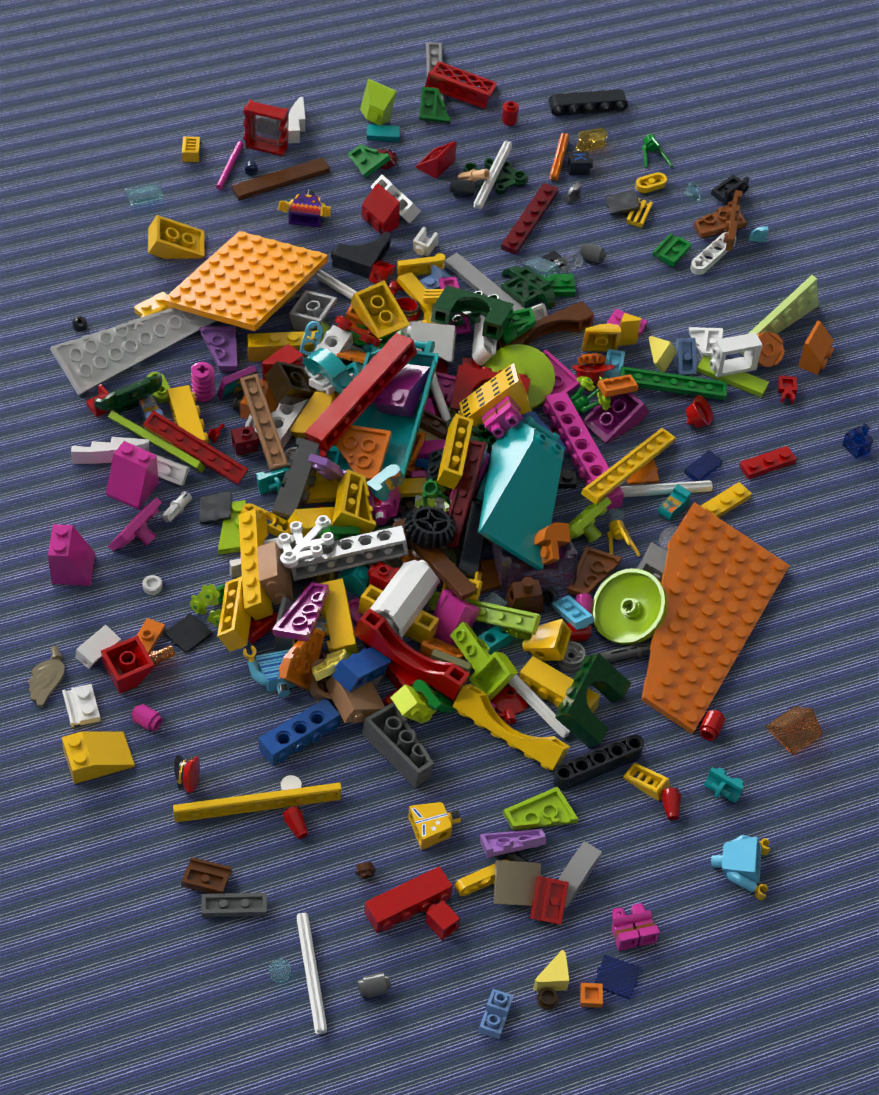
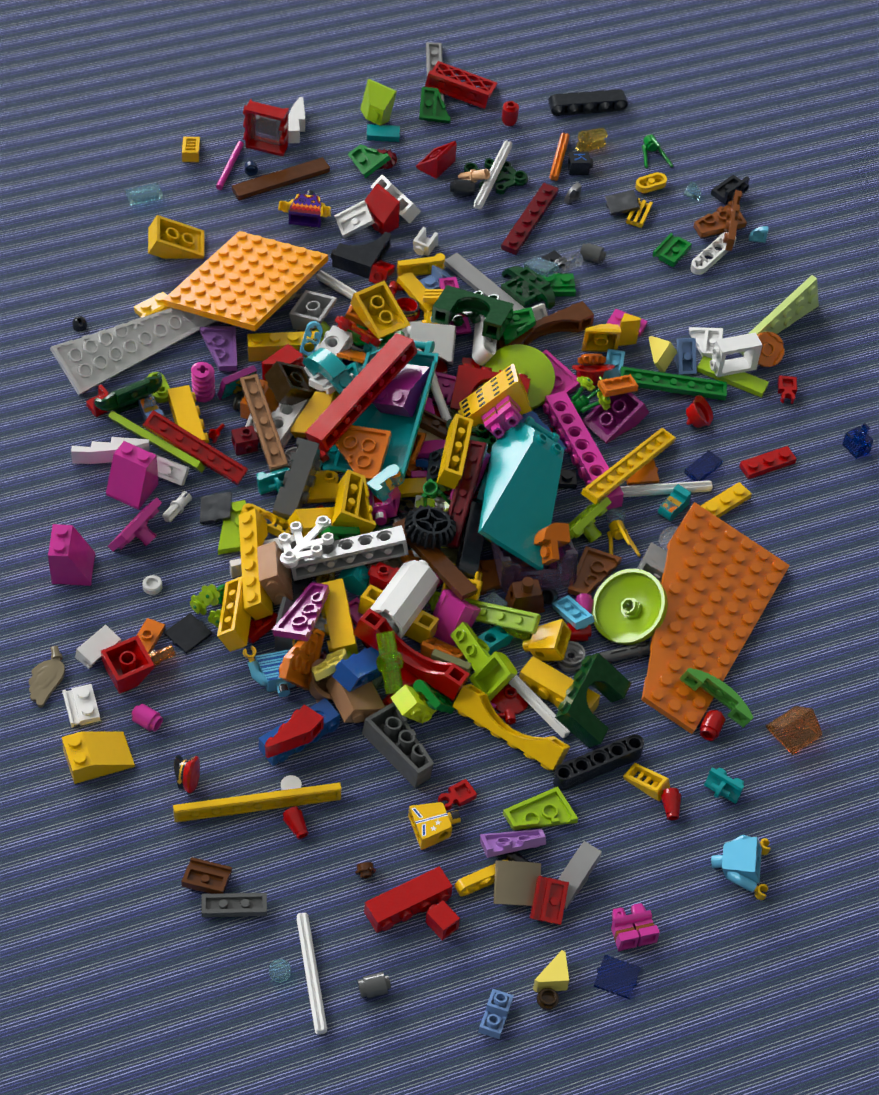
(299, 730): none -> red slope
(326, 467): medium lavender wing -> none
(354, 219): none -> white plate
(389, 661): none -> clear neon green piece
(459, 793): none -> red plate
(591, 995): orange plate -> none
(721, 691): none -> bright green slope
(816, 349): orange slope -> none

